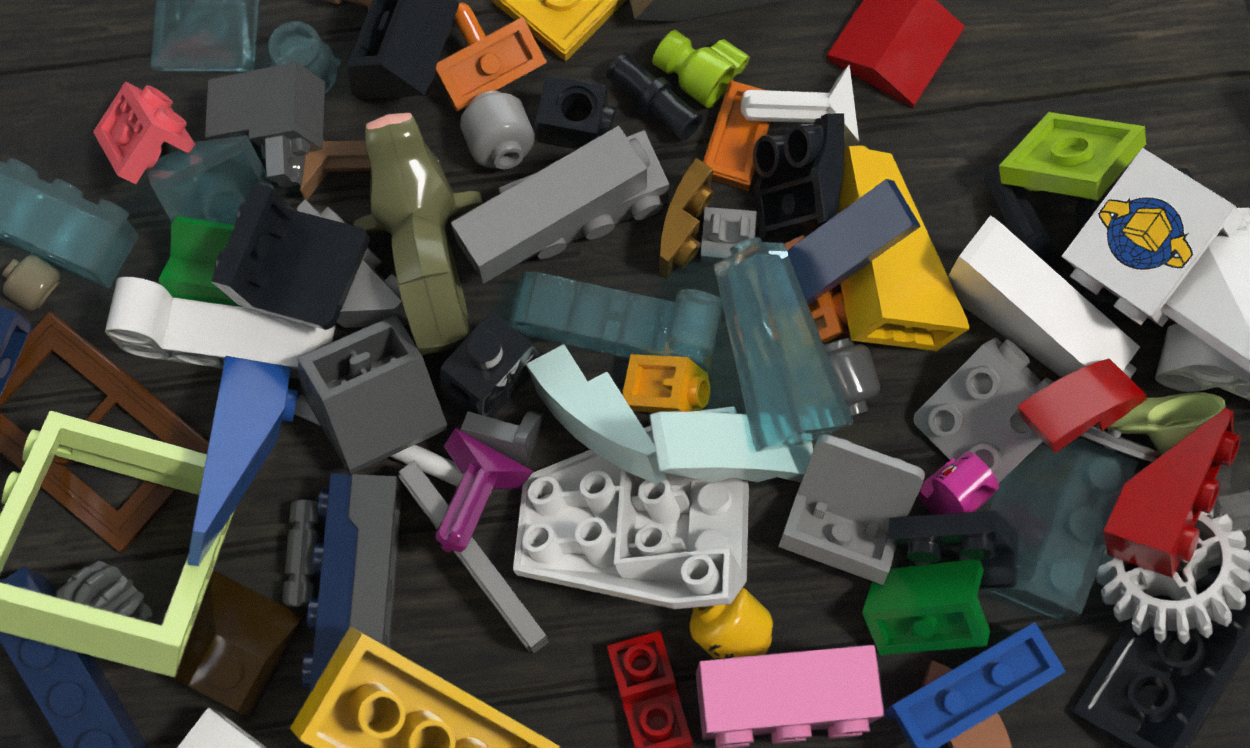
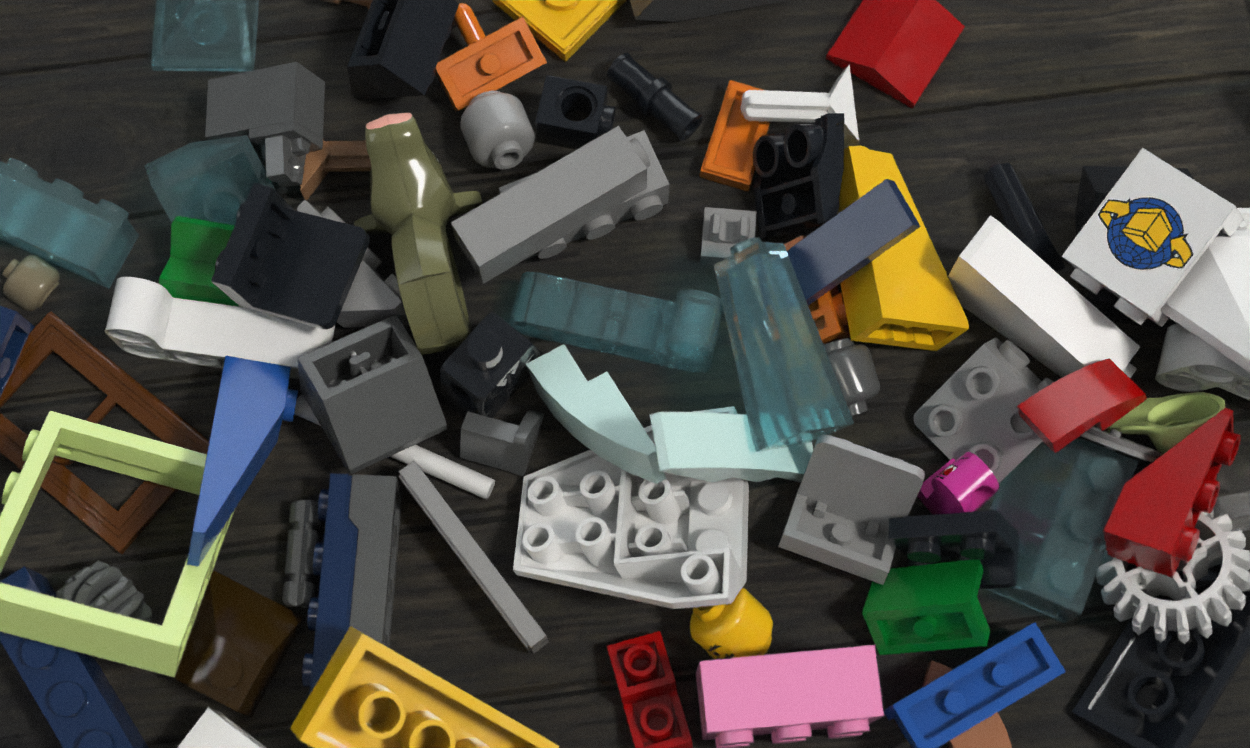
(136, 129): coral bracket -> none
(302, 44): clear light blue piece -> none
(482, 472): magenta piece -> none
(665, 384): light orange bracket -> none
(680, 228): pearl gold slope -> none
(701, 71): lime piece -> none
(1073, 155): lime plate -> none

